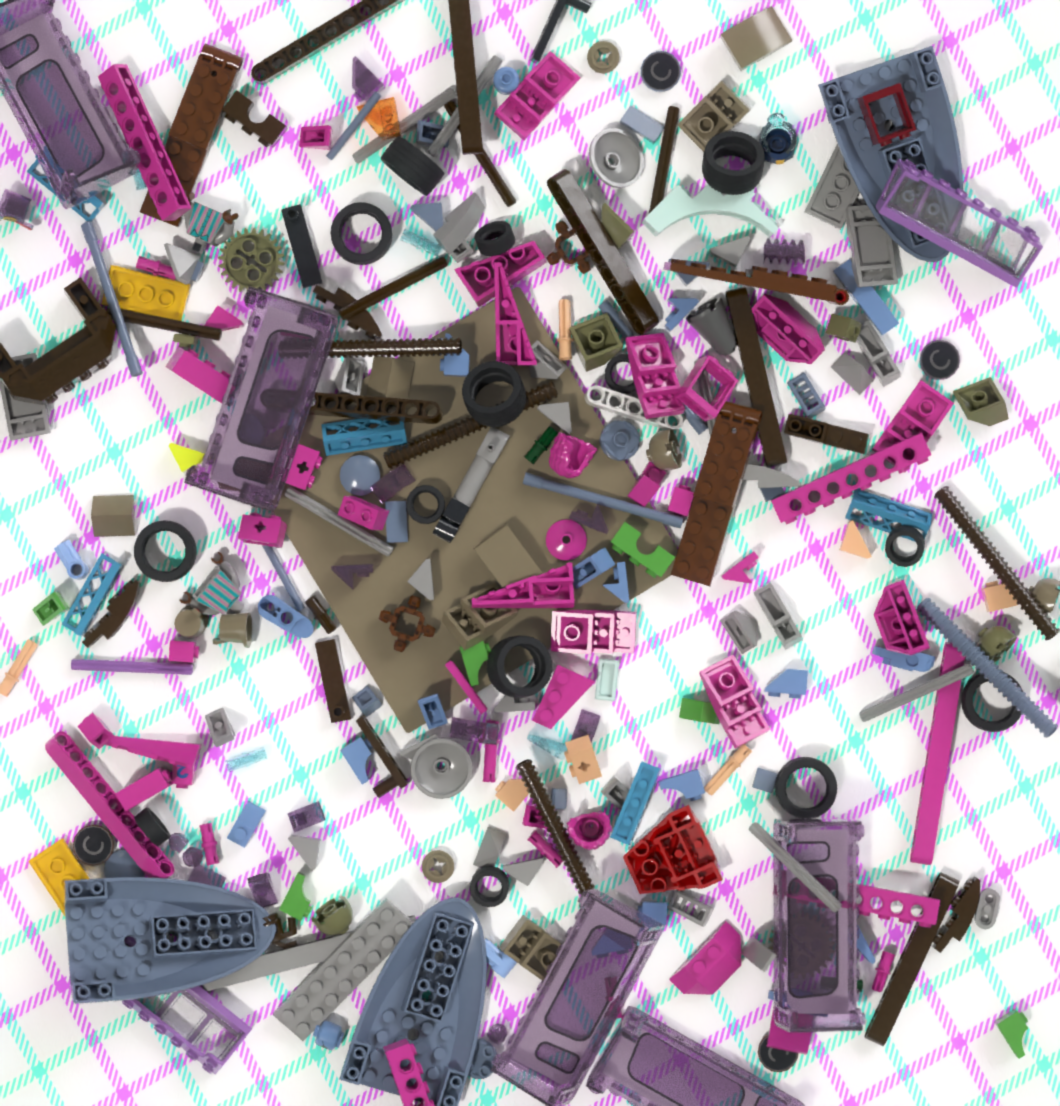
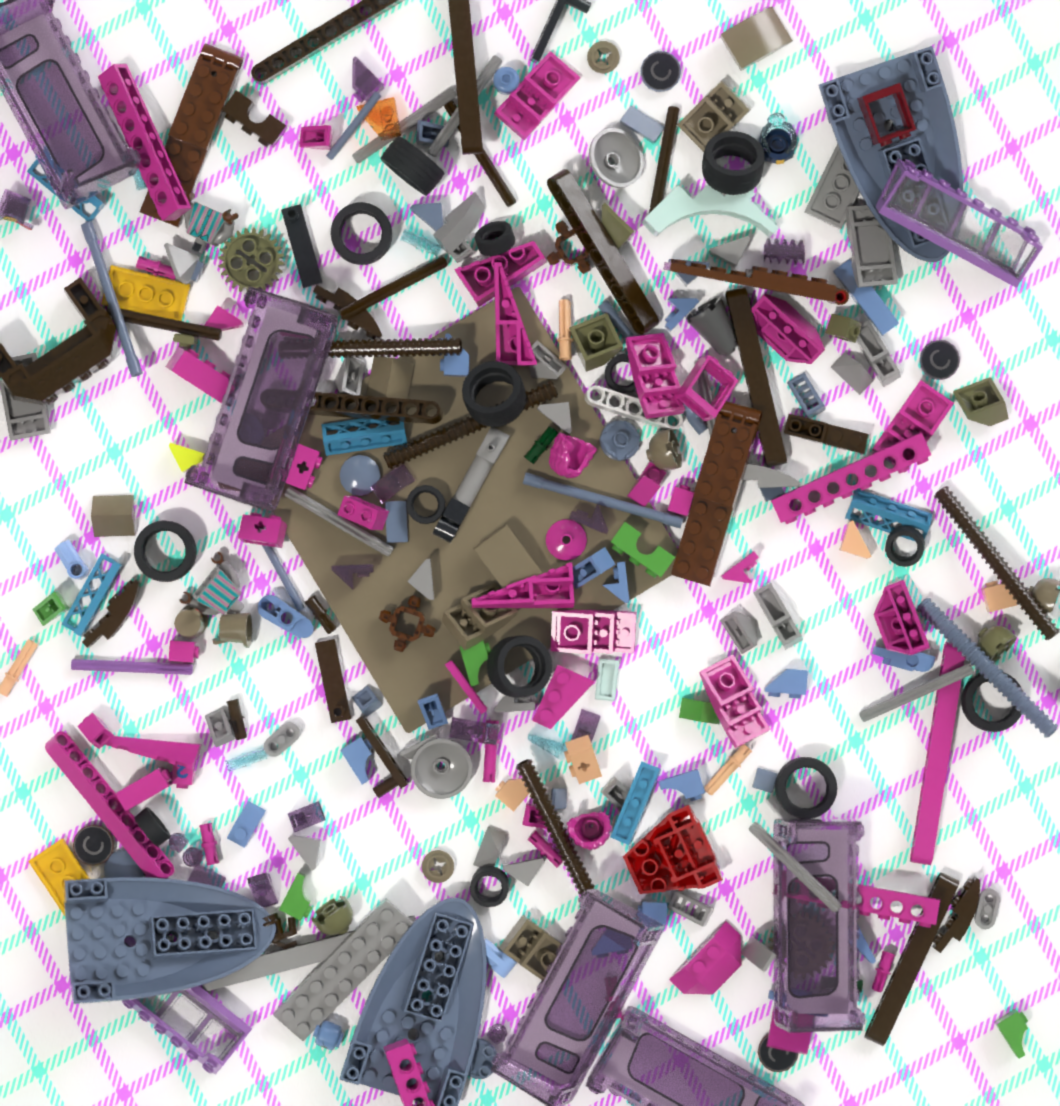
(236, 719): none -> dark brown axle
(281, 739): none -> light grey plate

